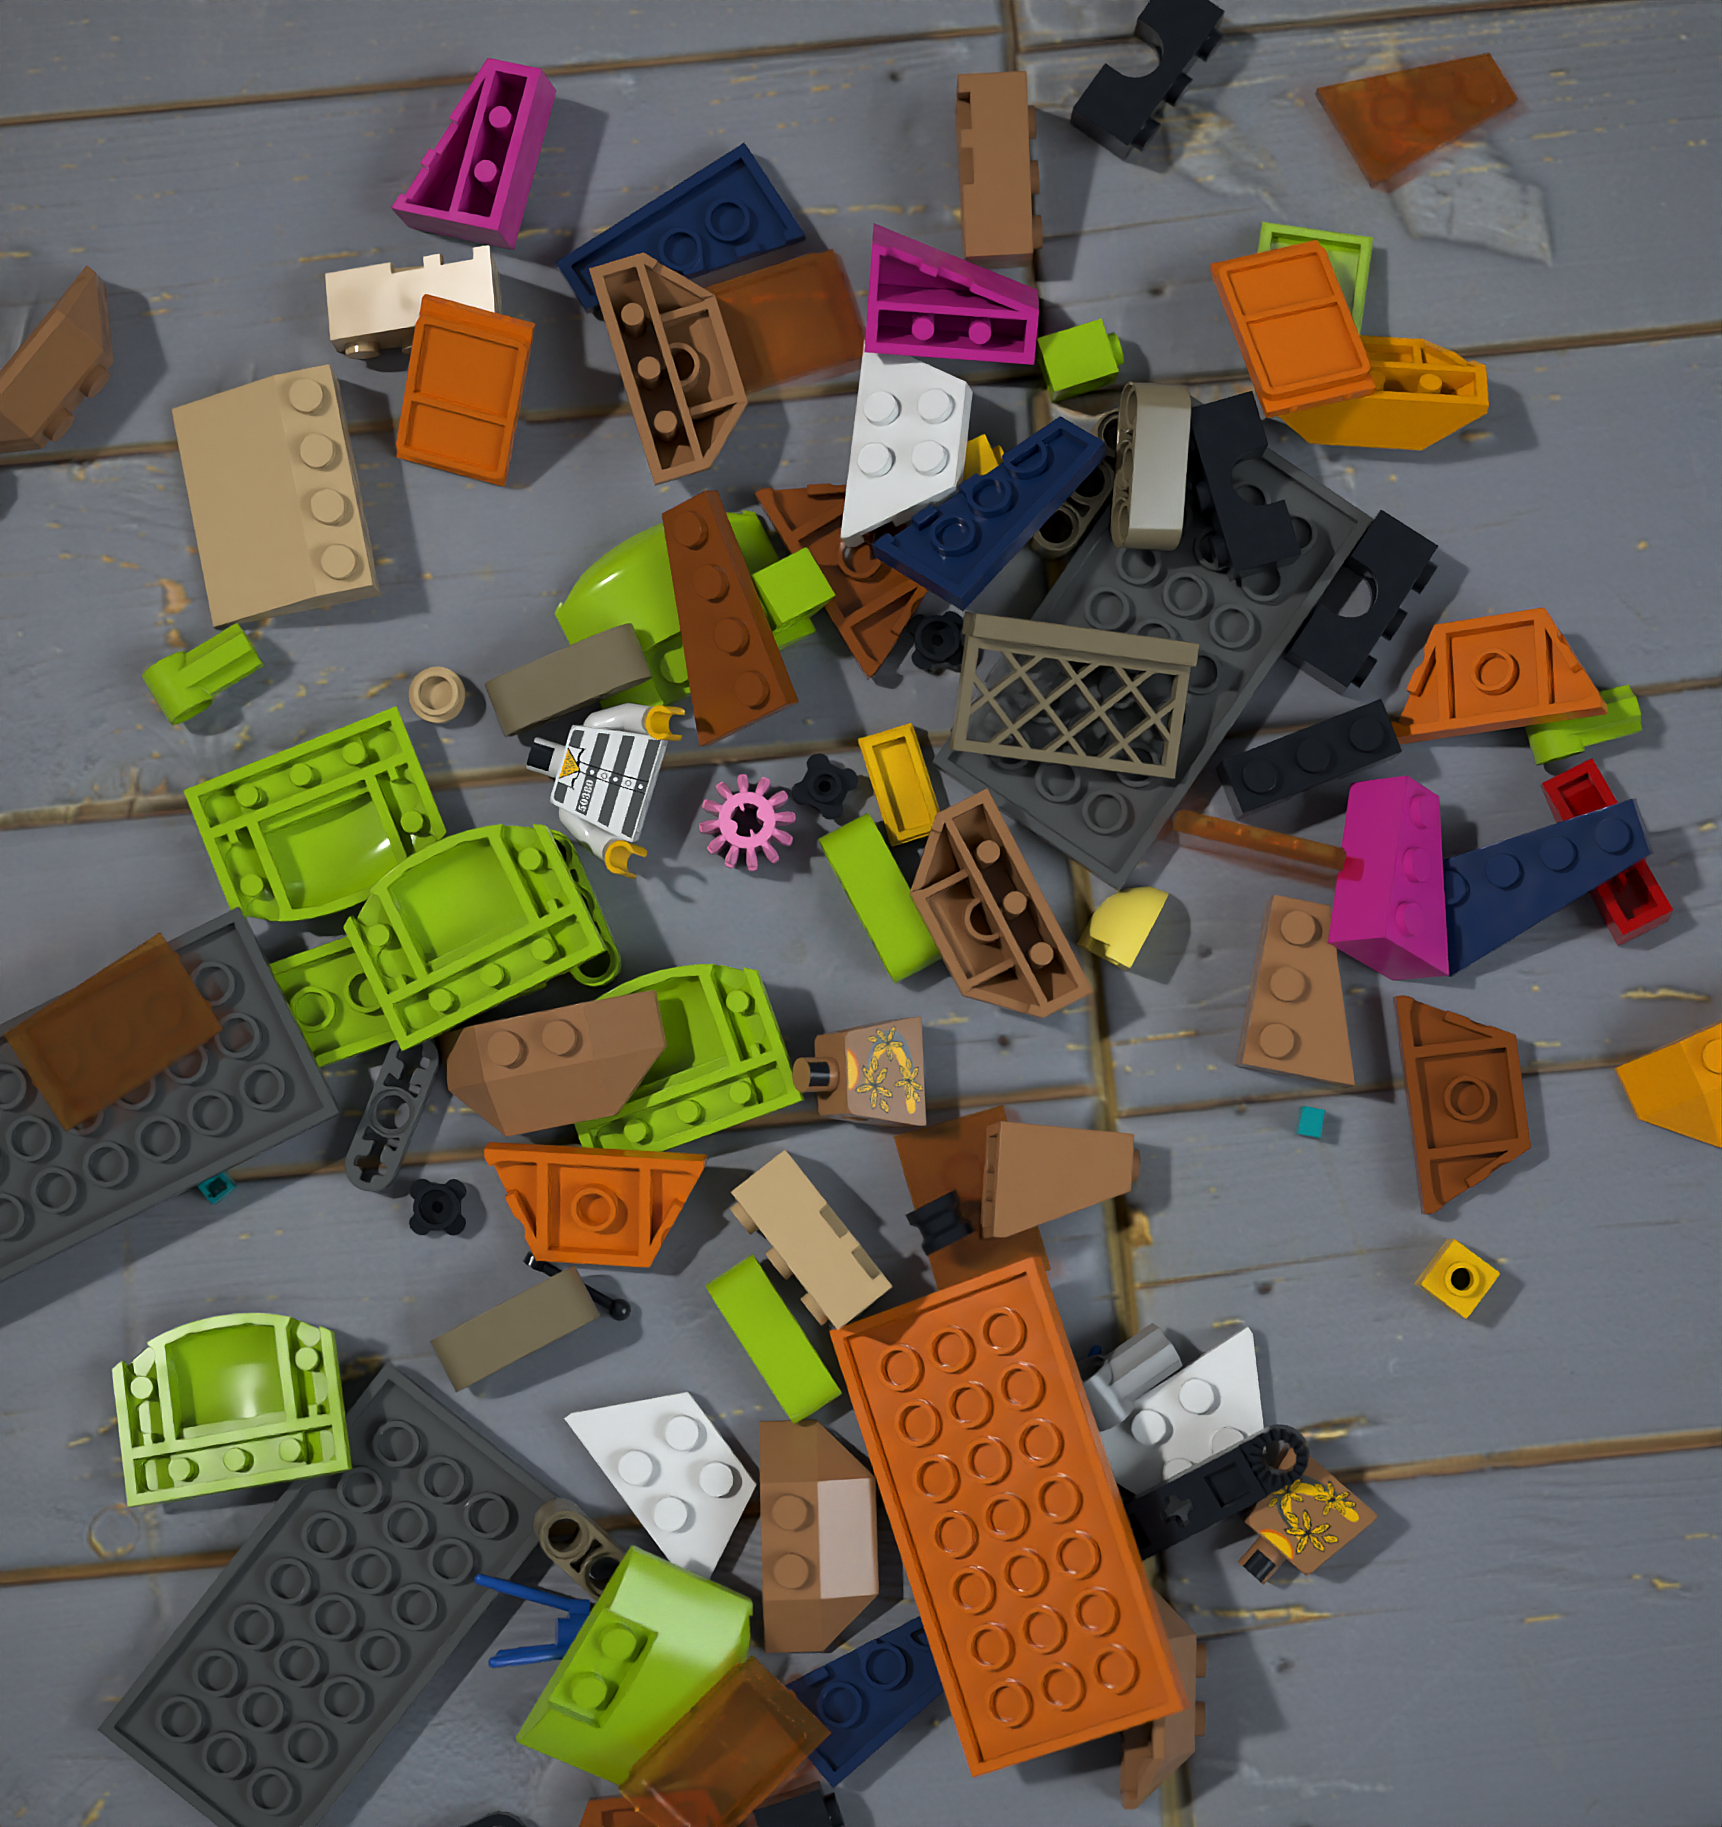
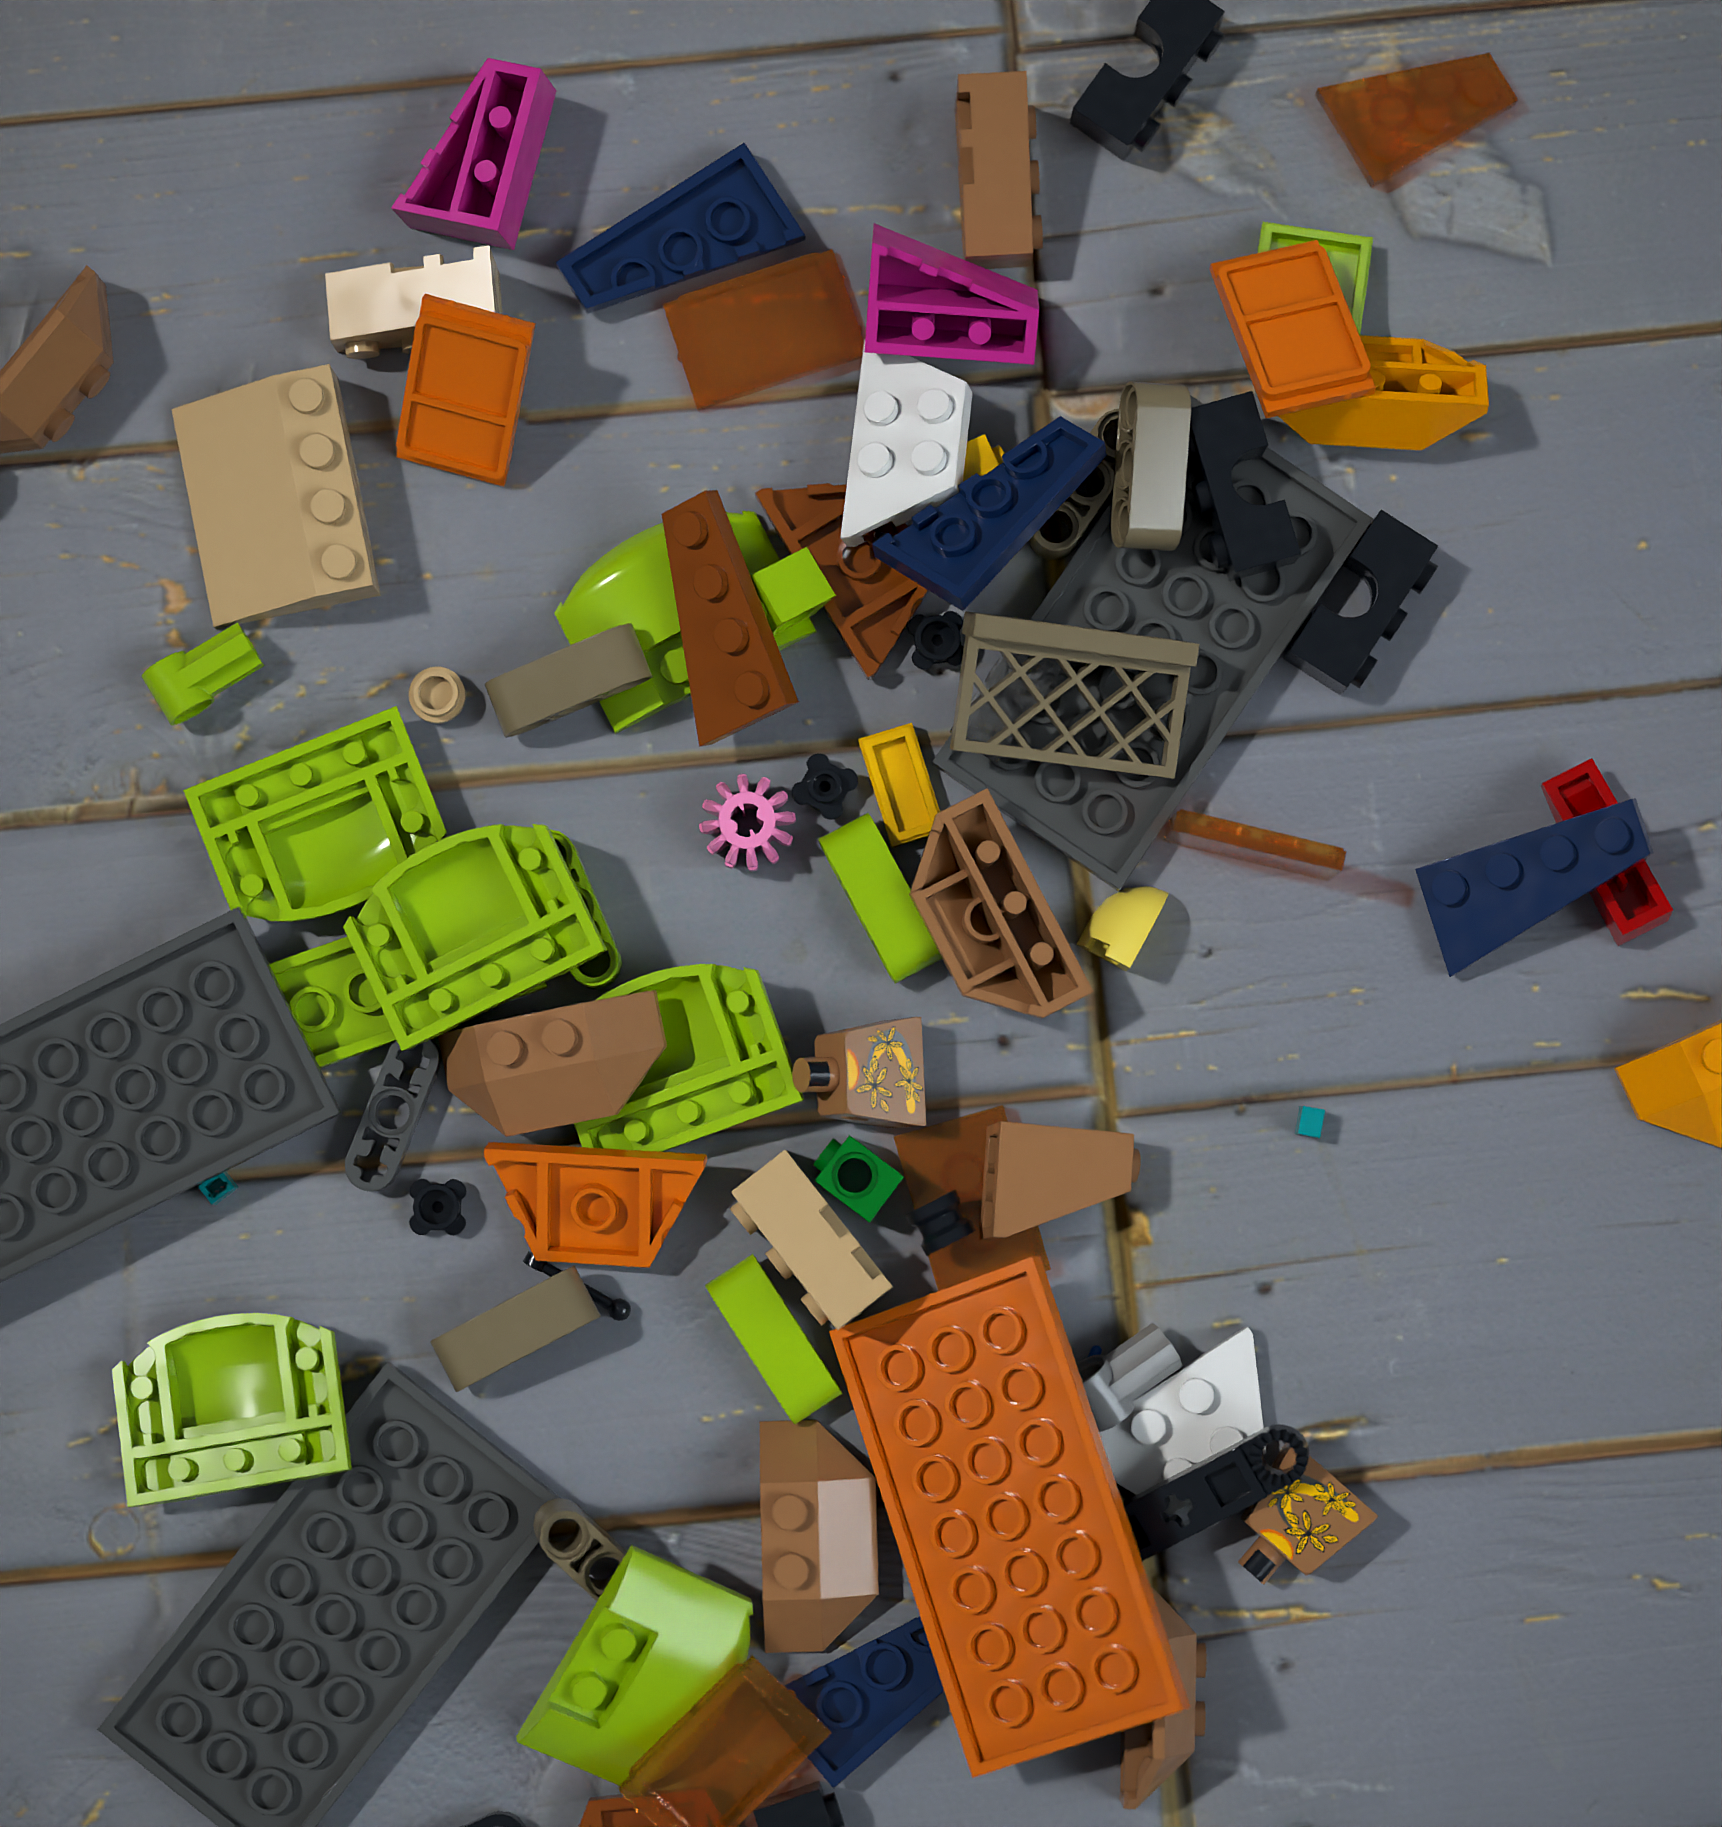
(114, 1032): clear orange piece -> none
(565, 1628): blue plant -> none
(607, 777): torso -> none
(670, 1473): white wing -> none
(671, 363): medium nougat wedge -> none
(882, 1183): none -> green brick
(1078, 360): lime brick -> none
(1296, 998): medium nougat wedge -> none
(1308, 759): black arch -> none
(1392, 881): dark pink wedge -> none
(1436, 1278): yellow plate -> none
(1459, 1098): dark orange wing -> none
(1495, 677): orange wing -> none
(1569, 737): lime piece -> none

